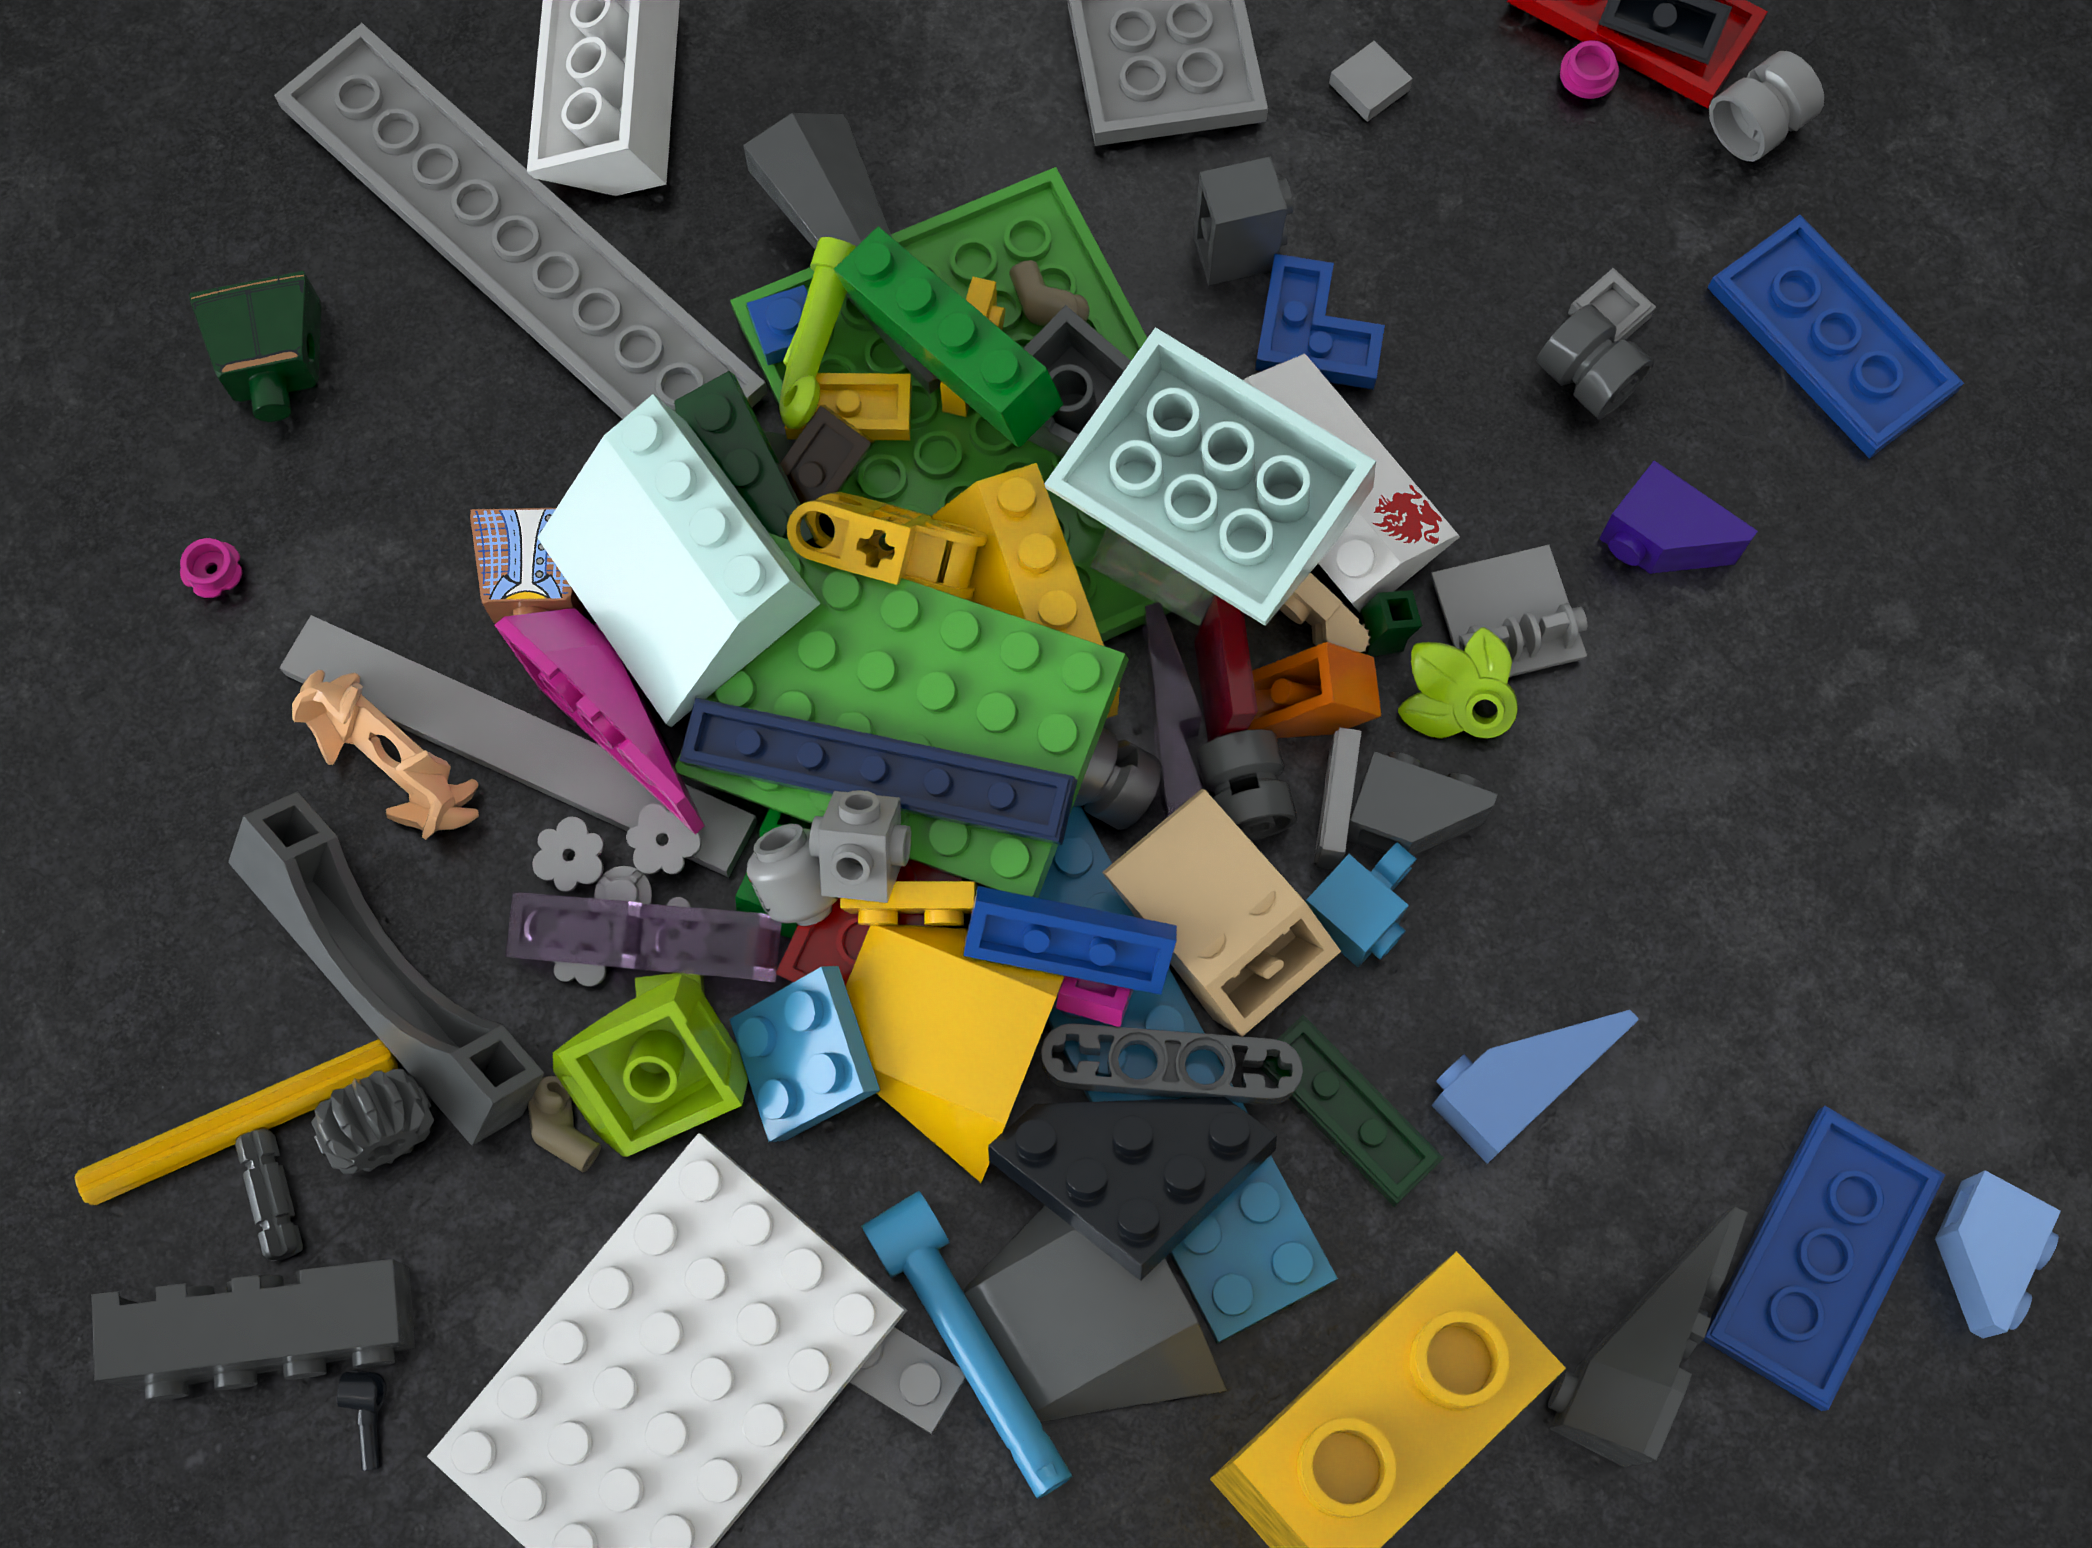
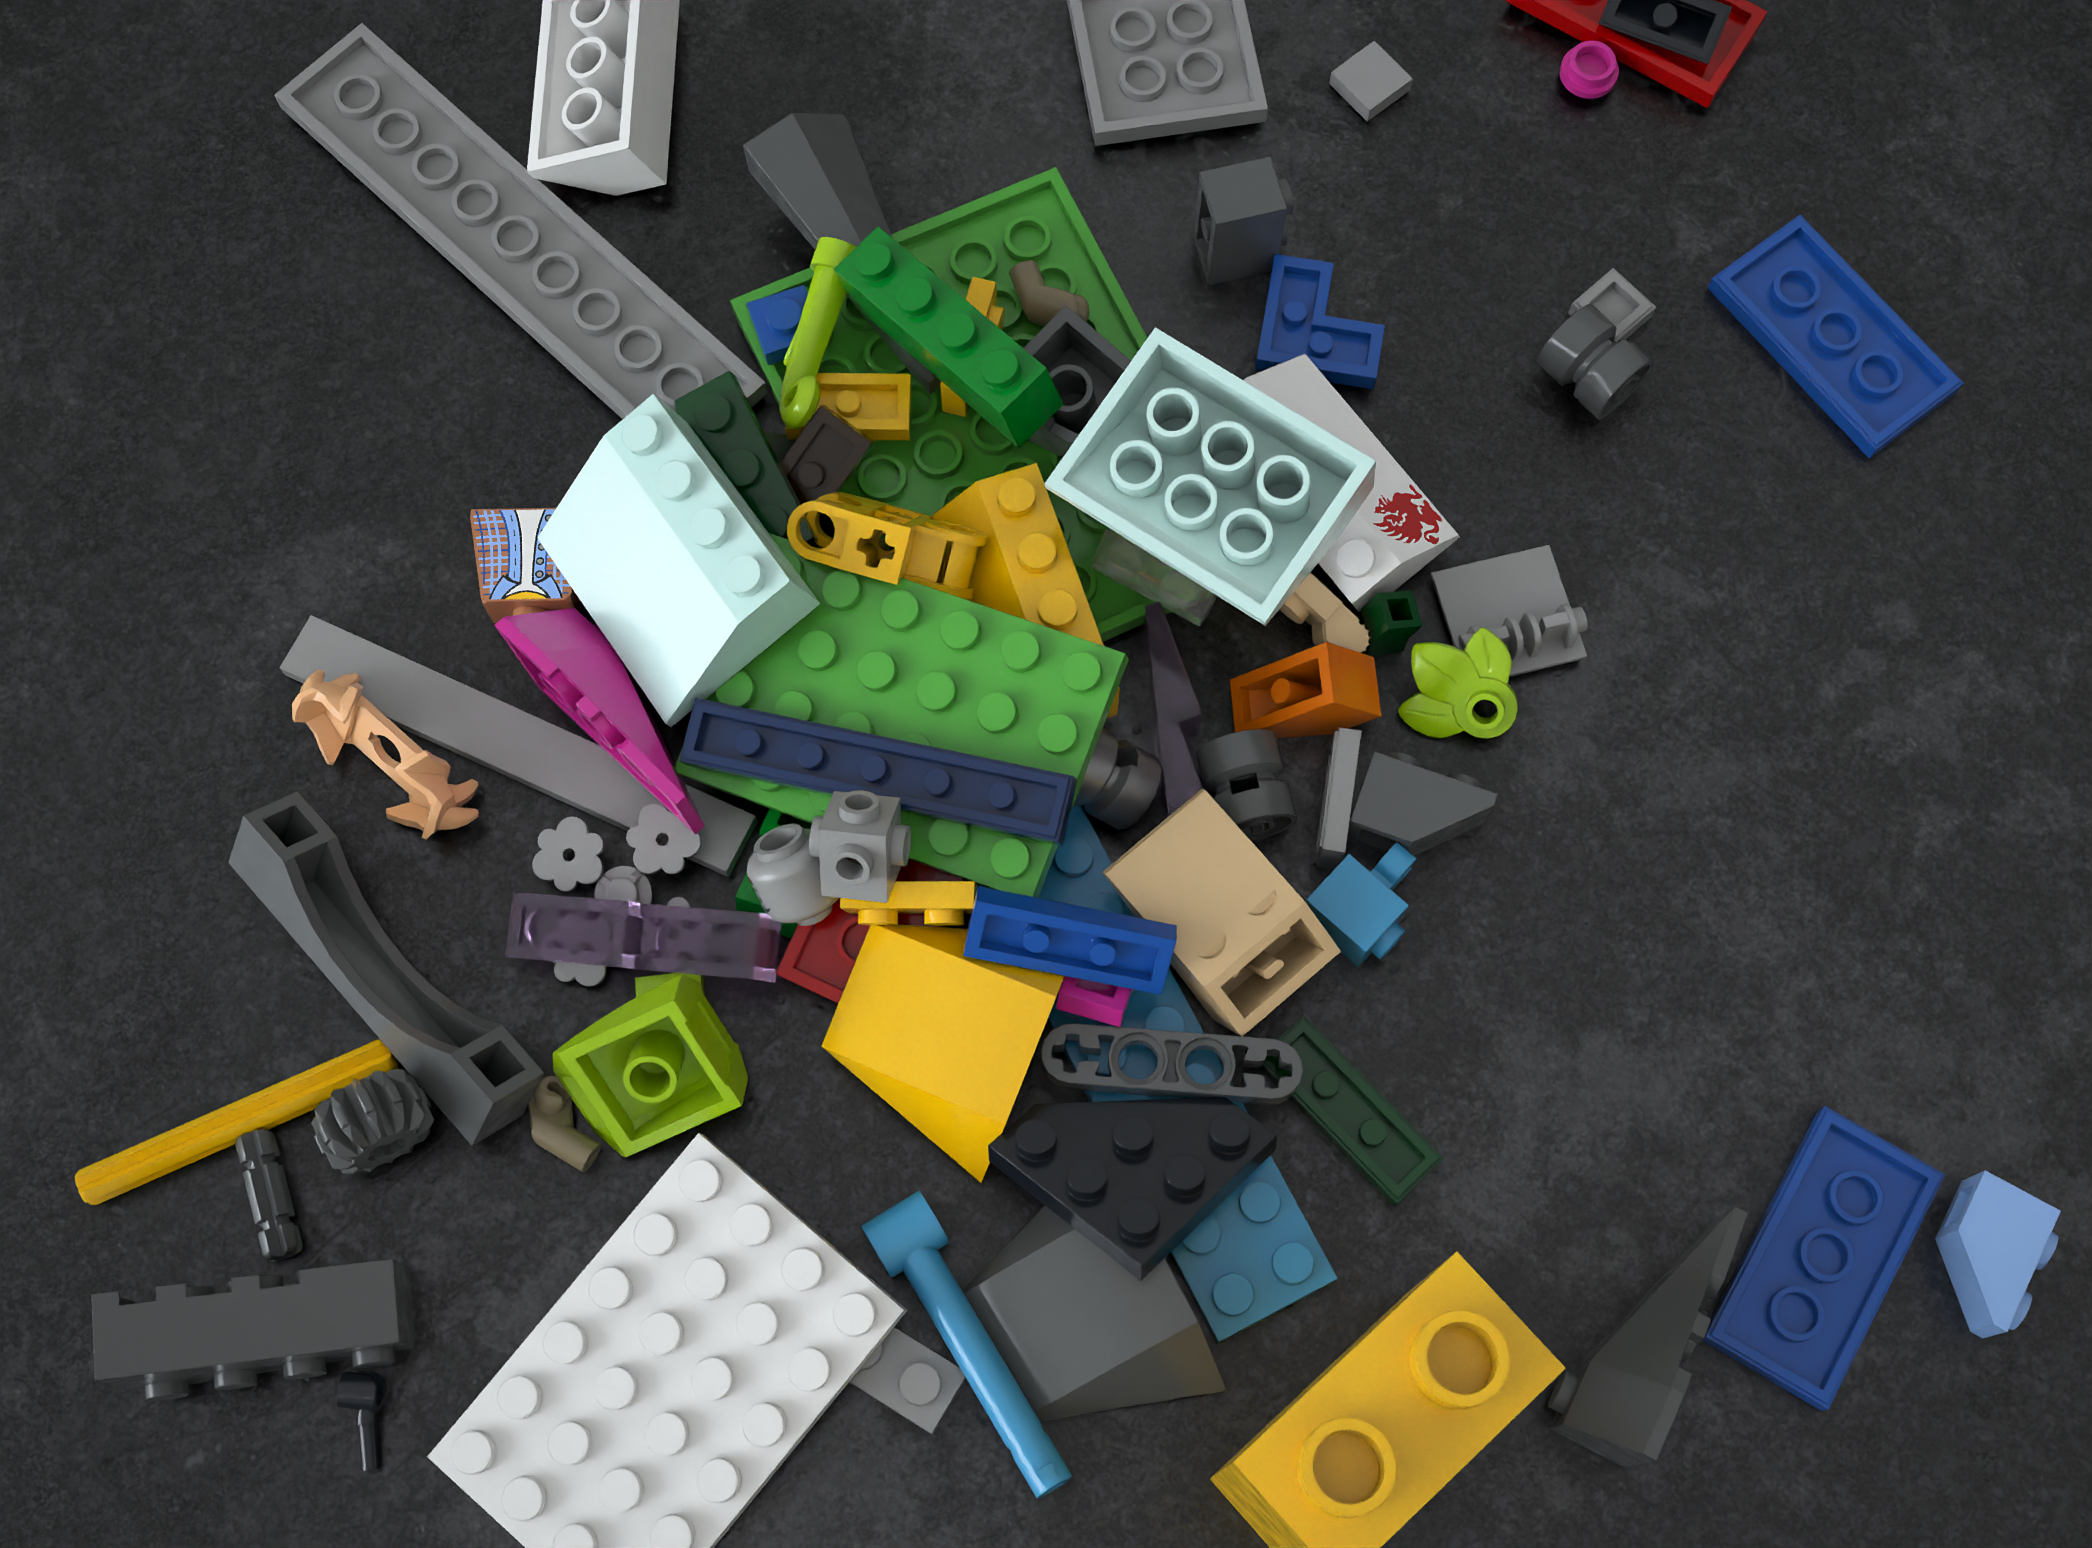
(200, 557): dark pink plate -> none
(262, 339): dark green torso -> none
(804, 1054): dark azure plate -> none
(1225, 670): dark red tile -> none
(1518, 1080): medium blue slope -> none
(1673, 526): dark purple slope -> none
(1765, 105): light grey wheel -> none

